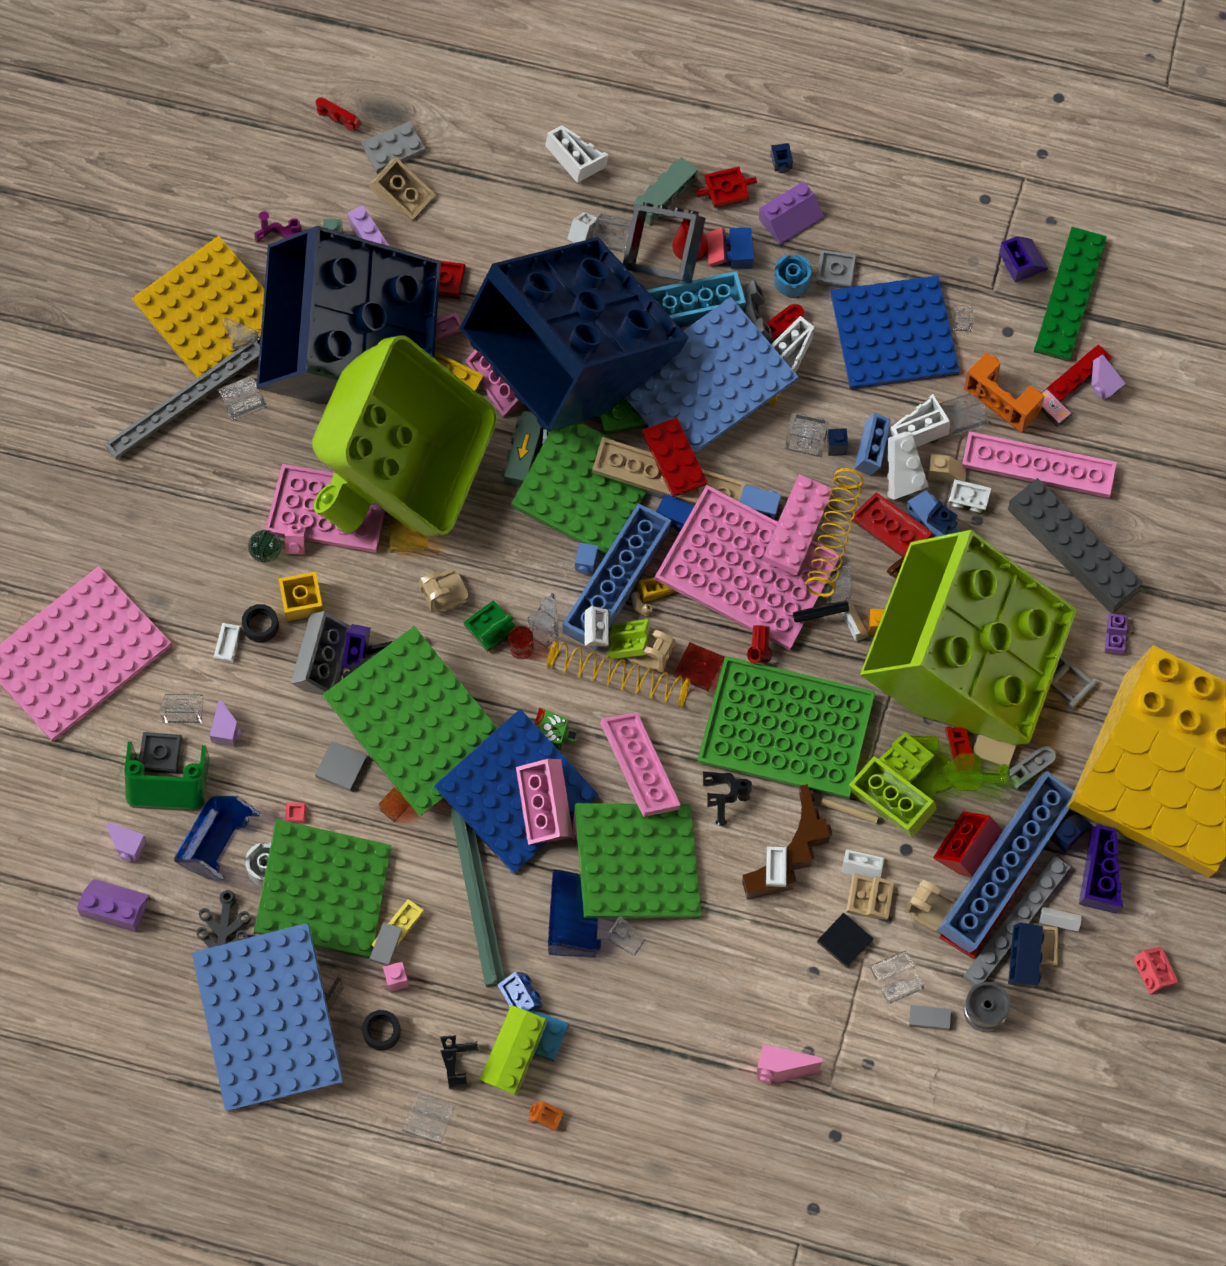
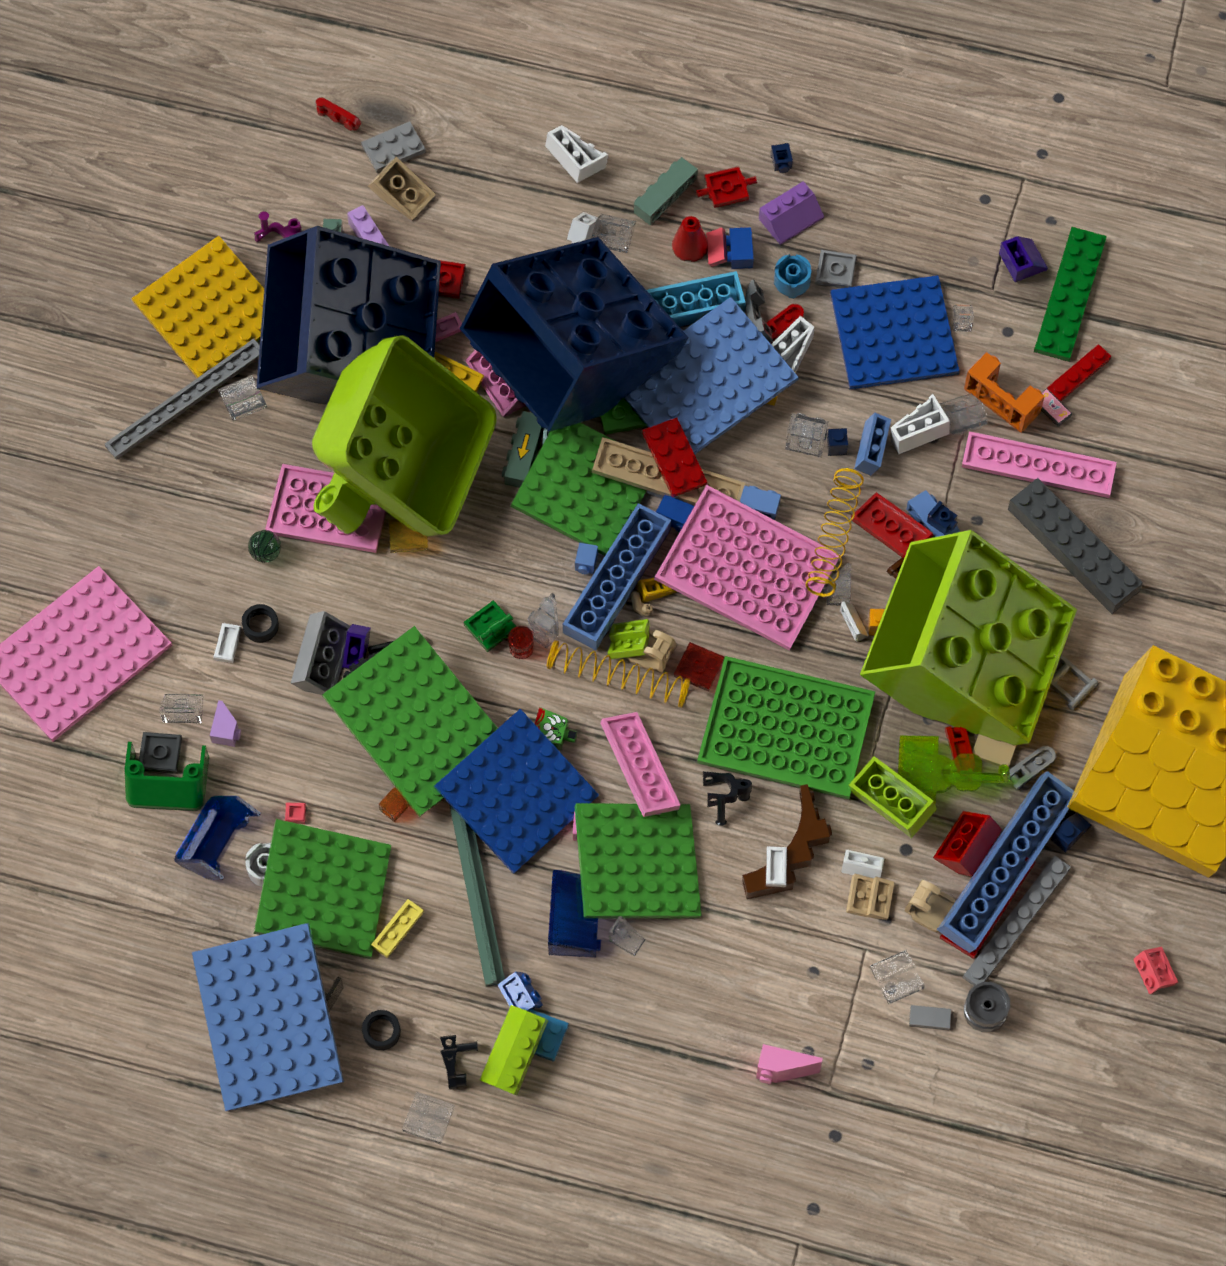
(113, 905): medium lavender slope -> none
(127, 842): lavender slope -> none
(223, 931): dark grey plant -> none
(239, 334): clear slope -> none
(295, 539): bright pink bracket -> none
(300, 596): yellow brick -> none
(341, 766): light grey tile -> none
(386, 944): light grey tile -> none
(395, 977): bright pink brick -> none
(443, 590): tan piece -> none
(544, 801): bright pink slope -> none
(545, 1115): orange bracket -> none
(596, 627): white slope -> none
(691, 247): black window -> none
(760, 650): red piece -> none
(797, 524): bright pink plate -> none
(821, 611): black axle -> none
(845, 940): black tile -> none
(849, 810): tan bar -> none
(905, 467): white wedge -> none
(907, 757): lime slope -> none
(945, 469): tan slope -> none
(969, 495): white bracket -> none
(1026, 955): dark blue brick -> none
(1050, 947): tan tile -> none
(1060, 919): white slope -> none
(1101, 879): dark purple wedge -> none
(1105, 378): lavender slope -> none
(1116, 634): medium lavender slope -> none

